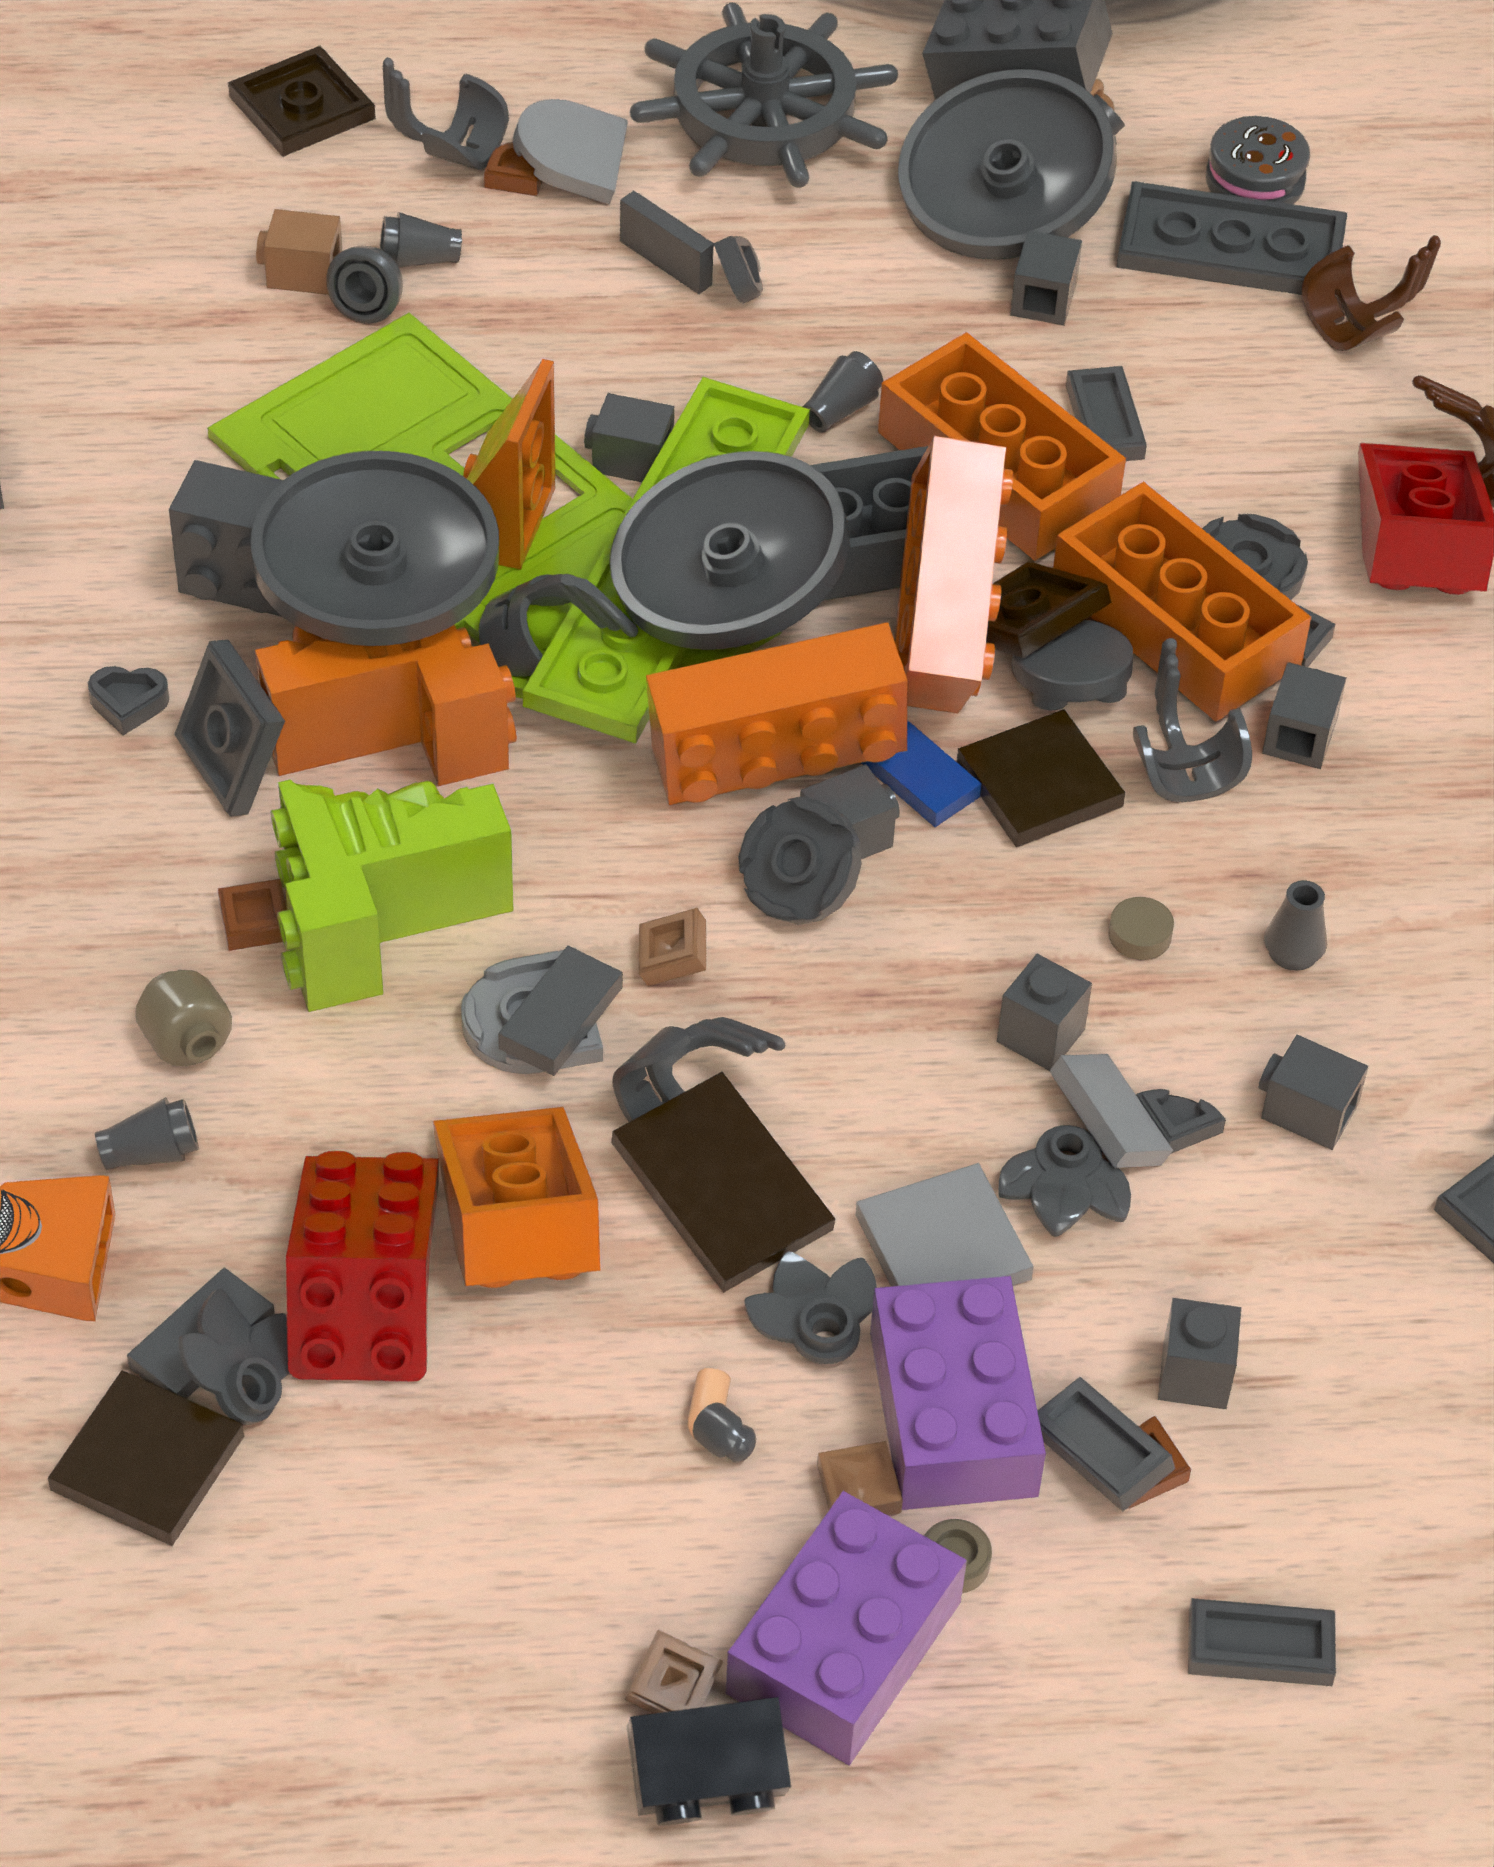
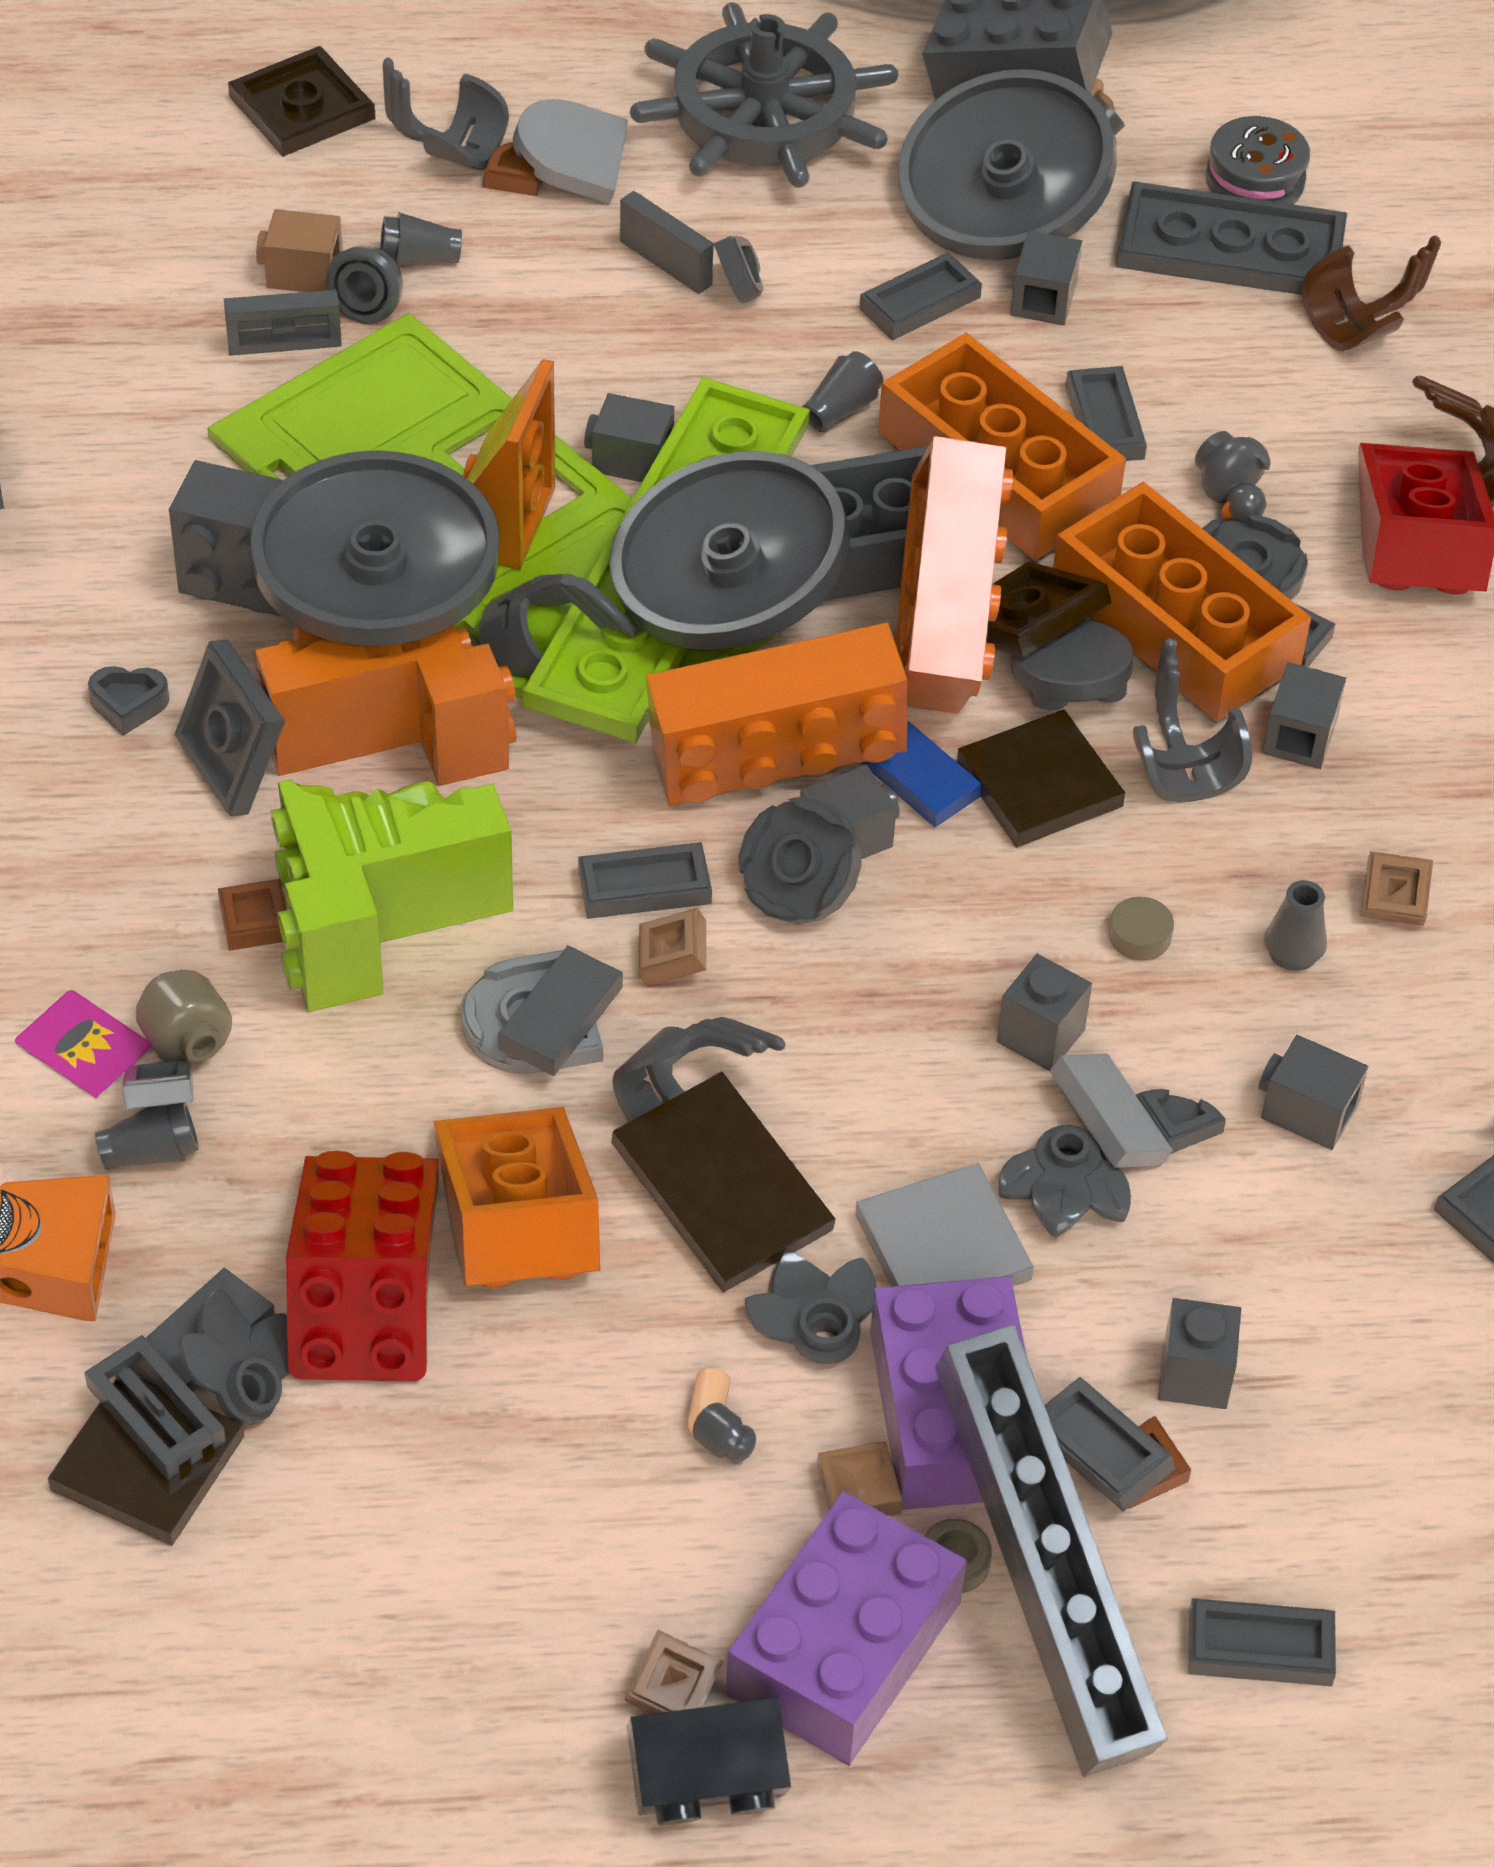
(83, 1043): none -> dark pink sticker
(158, 1084): none -> tile
(185, 1446): none -> dark grey tile
(283, 317): none -> dark grey tile
(644, 880): none -> dark grey tile
(920, 296): none -> dark grey tile
(1049, 1551): none -> dark grey brick
(1231, 472): none -> dark grey animal
(1397, 888): none -> medium nougat tile

